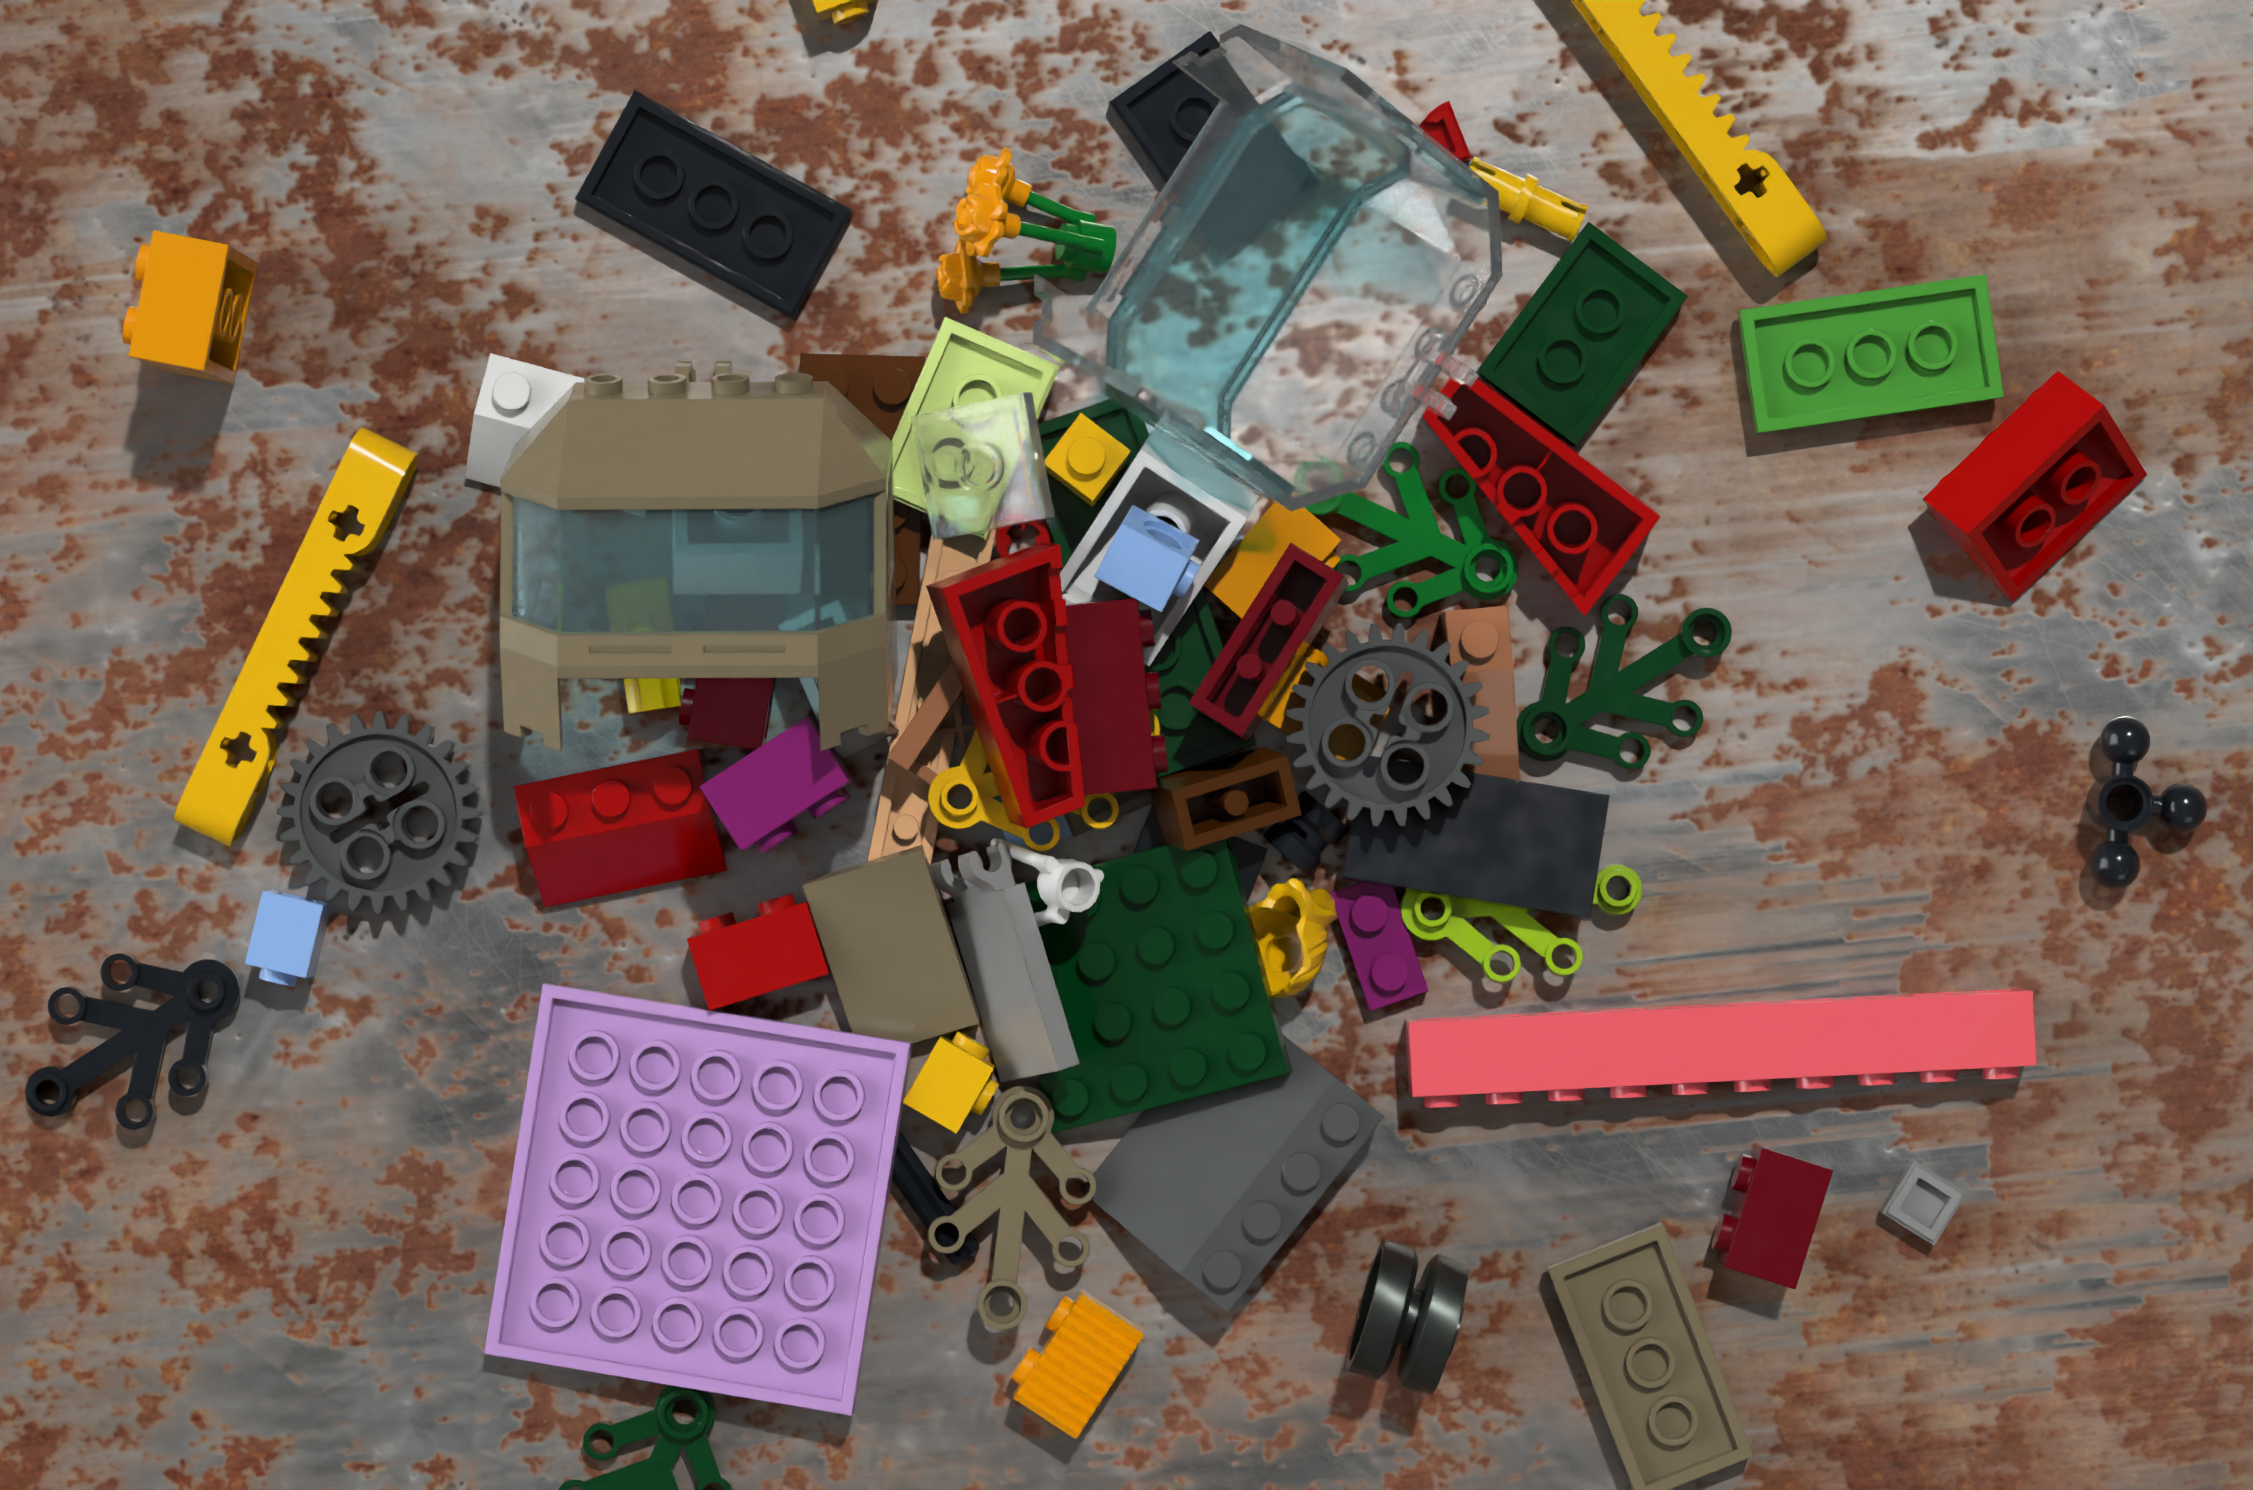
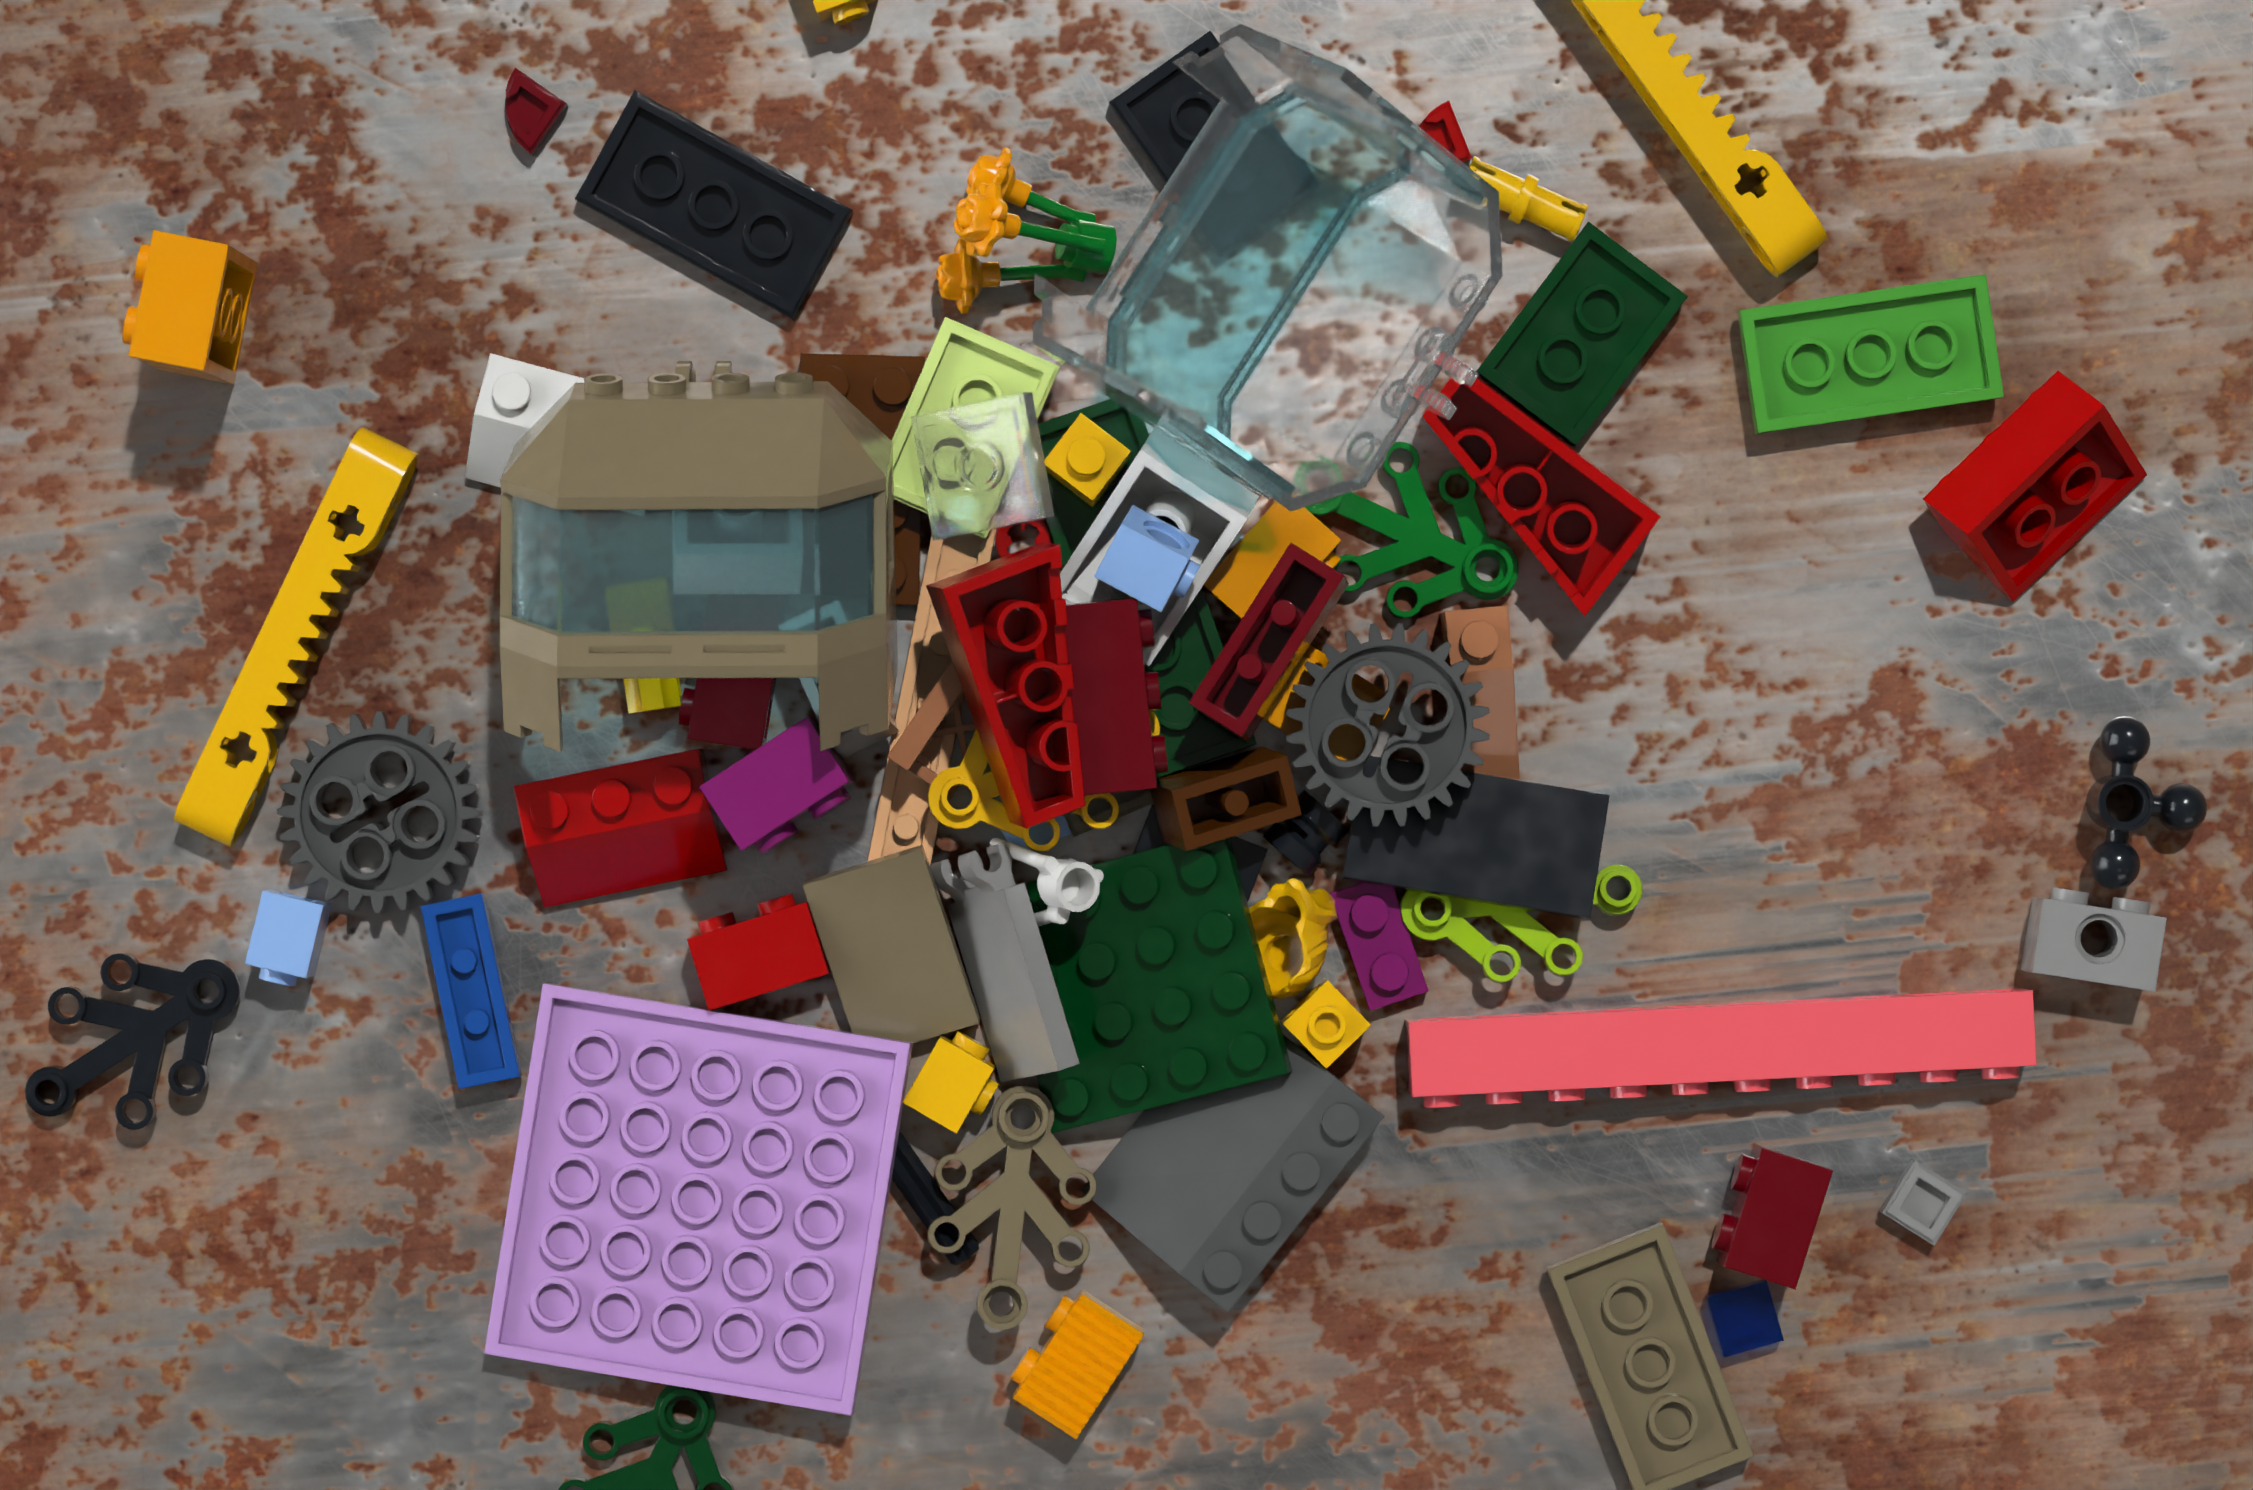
(471, 991): none -> blue plate
(531, 110): none -> dark red tile
(1325, 1022): none -> yellow brick
(1418, 1318): pearl dark grey wheel -> none
(1612, 689): dark green plant -> none
(1744, 1318): none -> clear blue tile
(2126, 961): none -> light grey brick

